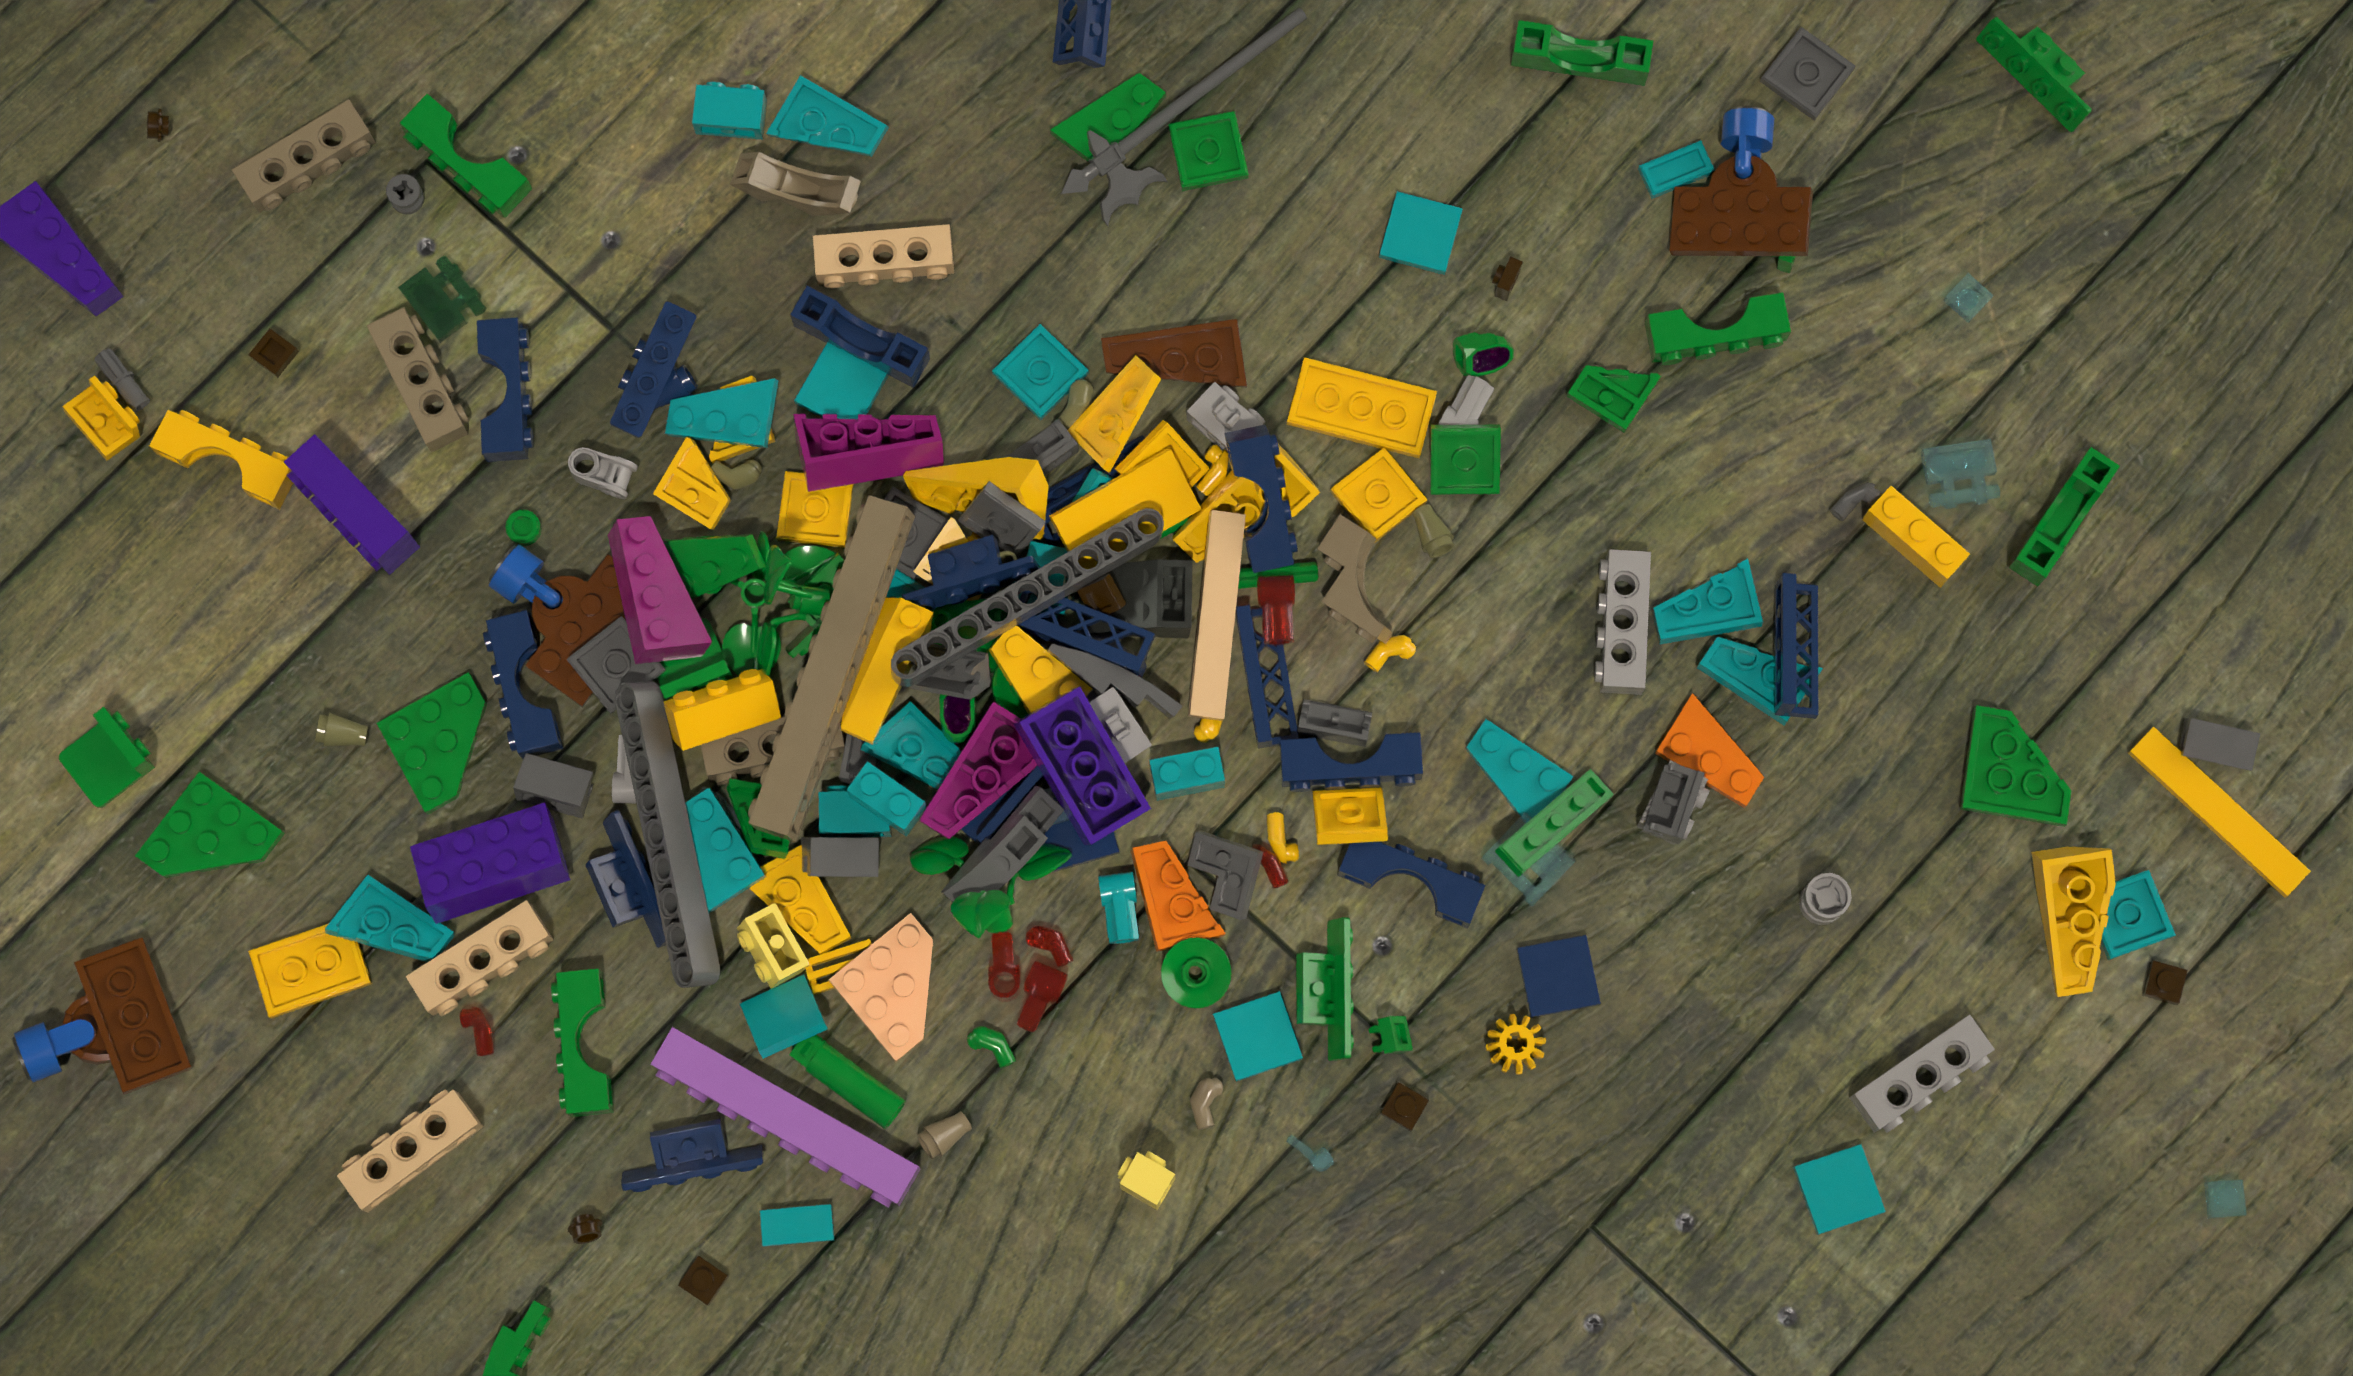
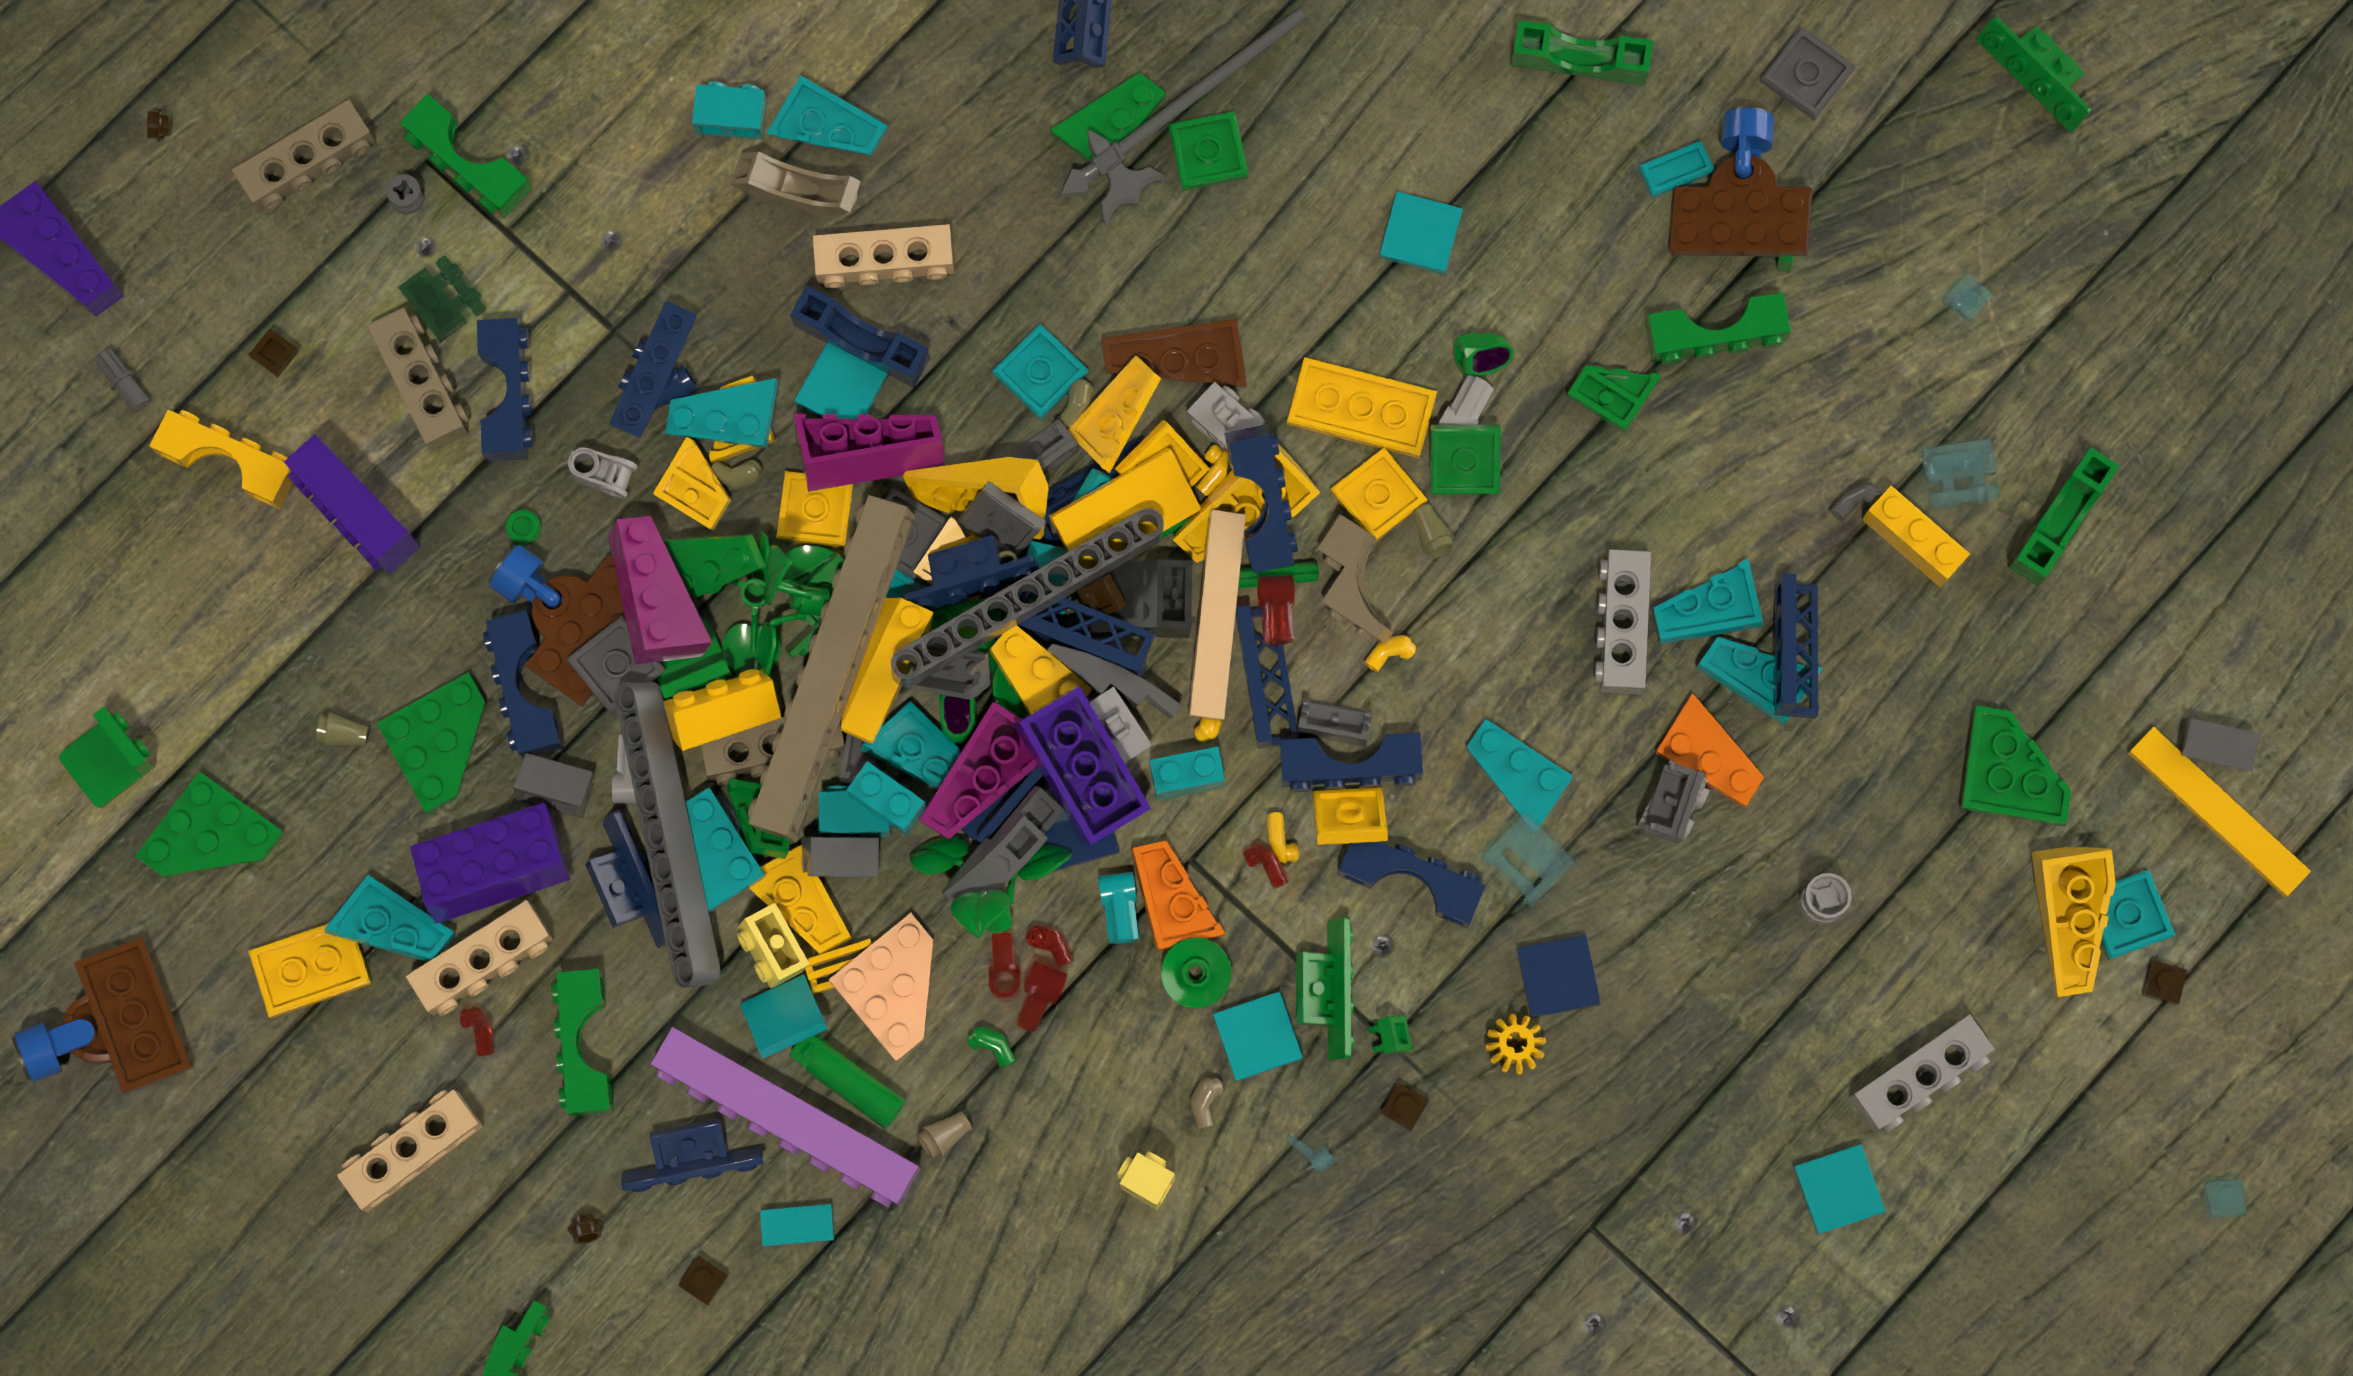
(103, 418): yellow bracket -> none
(1236, 871): dark grey plate -> none
(1506, 278): dark brown plate -> none
(1554, 823): green tile -> none

